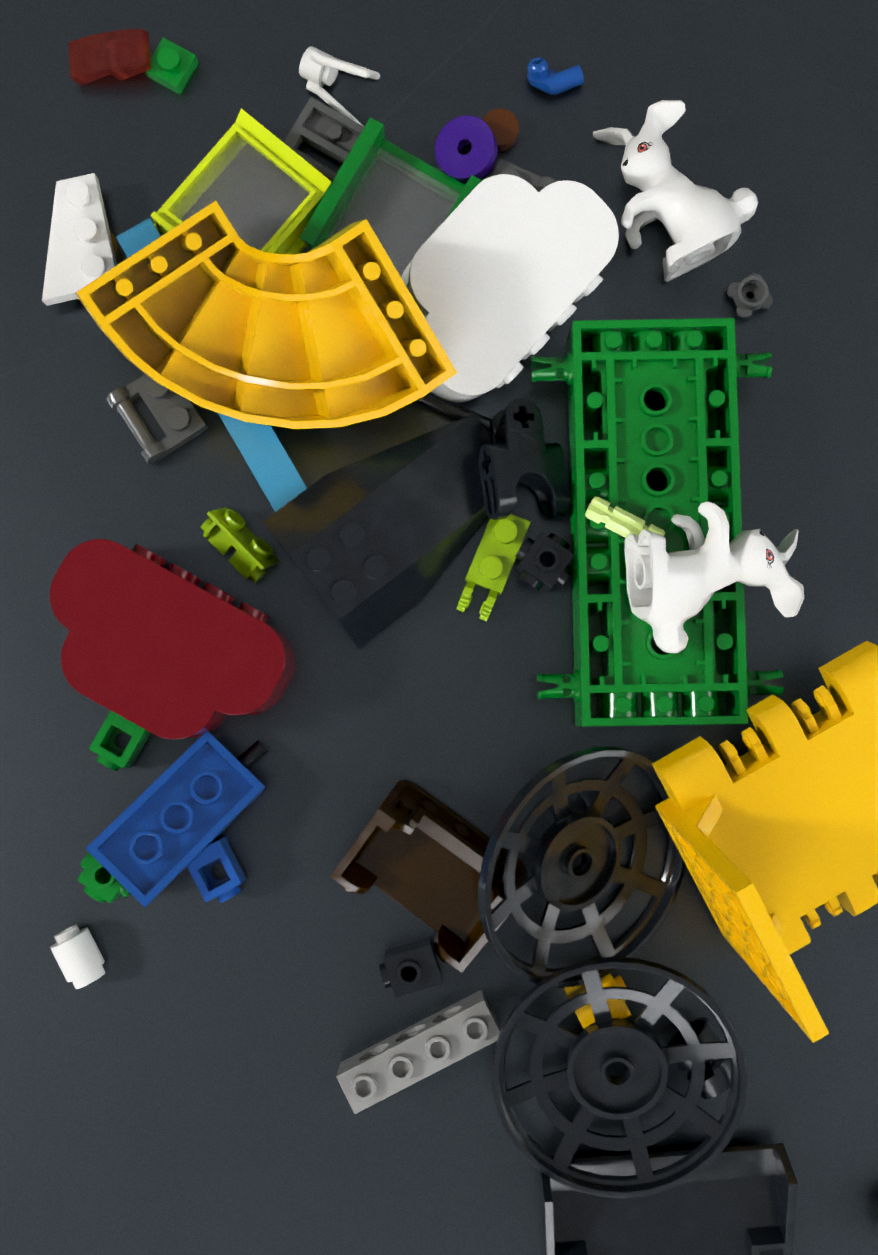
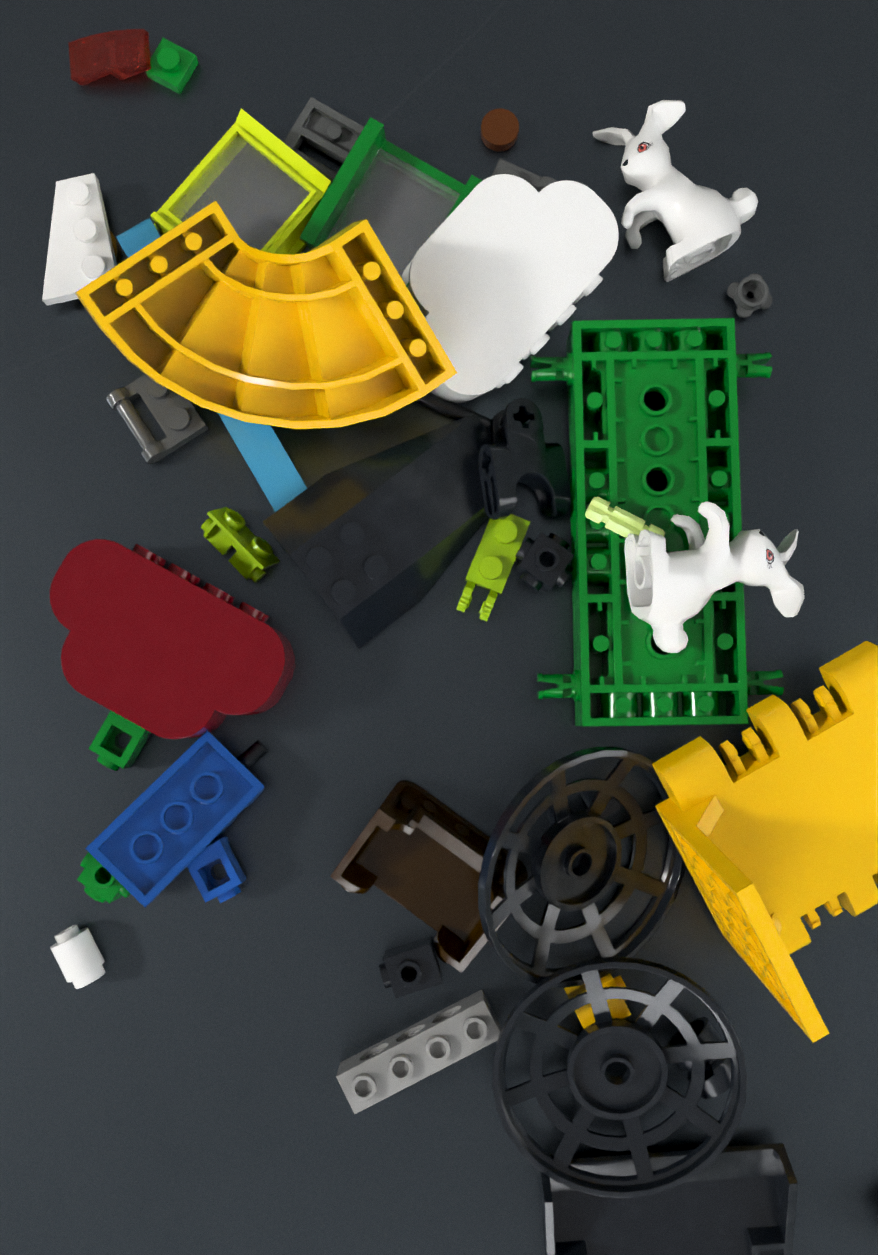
(323, 69): white plant -> none
(454, 137): dark purple piece -> none
(550, 81): blue arm -> none

